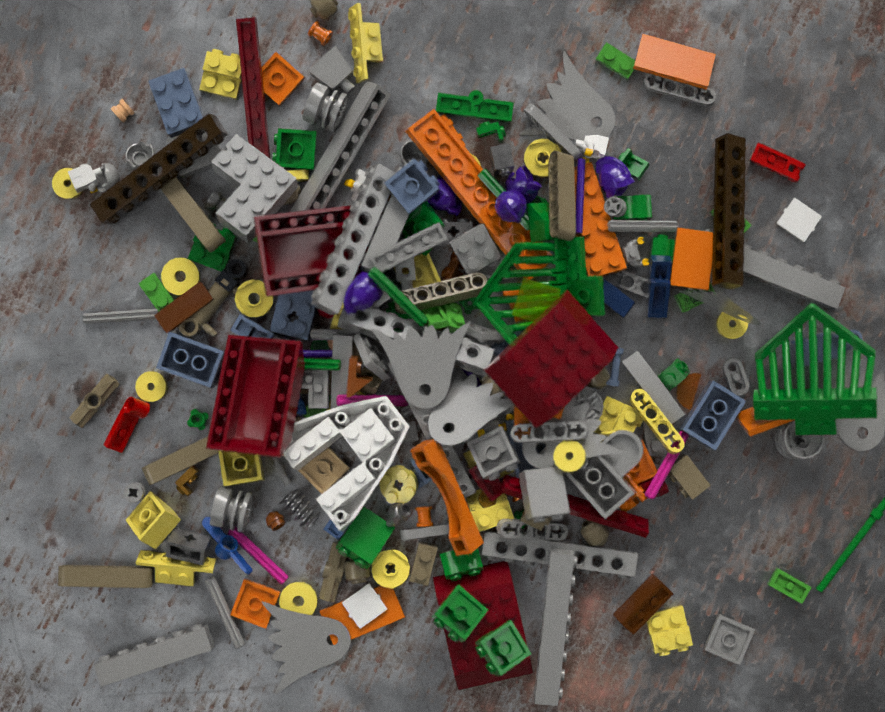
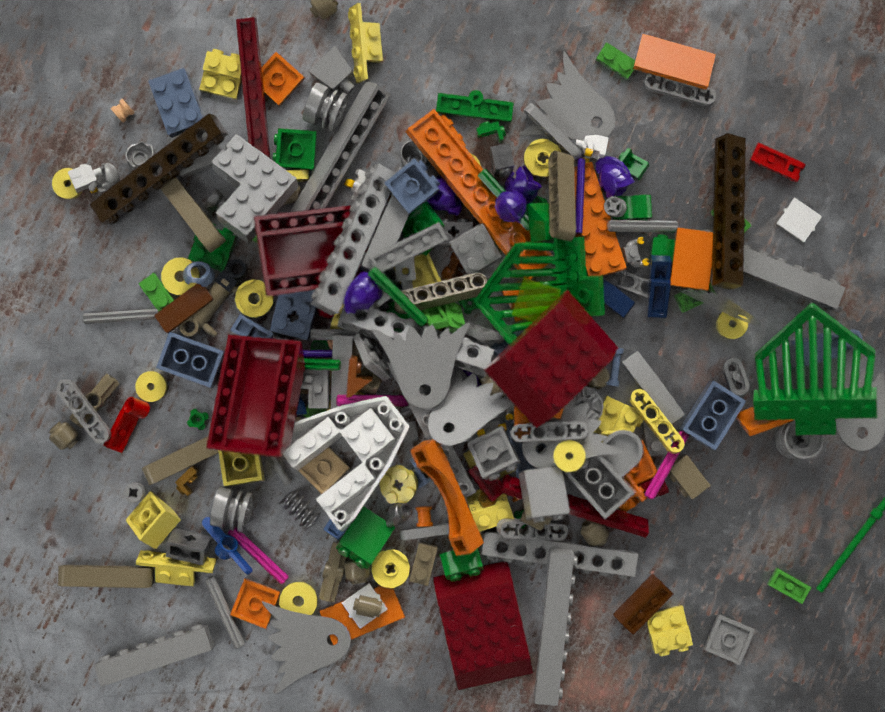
(63, 435): none -> dark tan head
(83, 411): none -> light grey beam
(205, 280): none -> sand blue piece
(275, 520): dark orange plate -> none
(320, 33): orange bush -> none
(367, 606): none -> dark tan brick
(459, 614): green plate -> none
(502, 648): green plate -> none
(674, 374): green bracket -> none
(687, 389): clear orange tile -> none

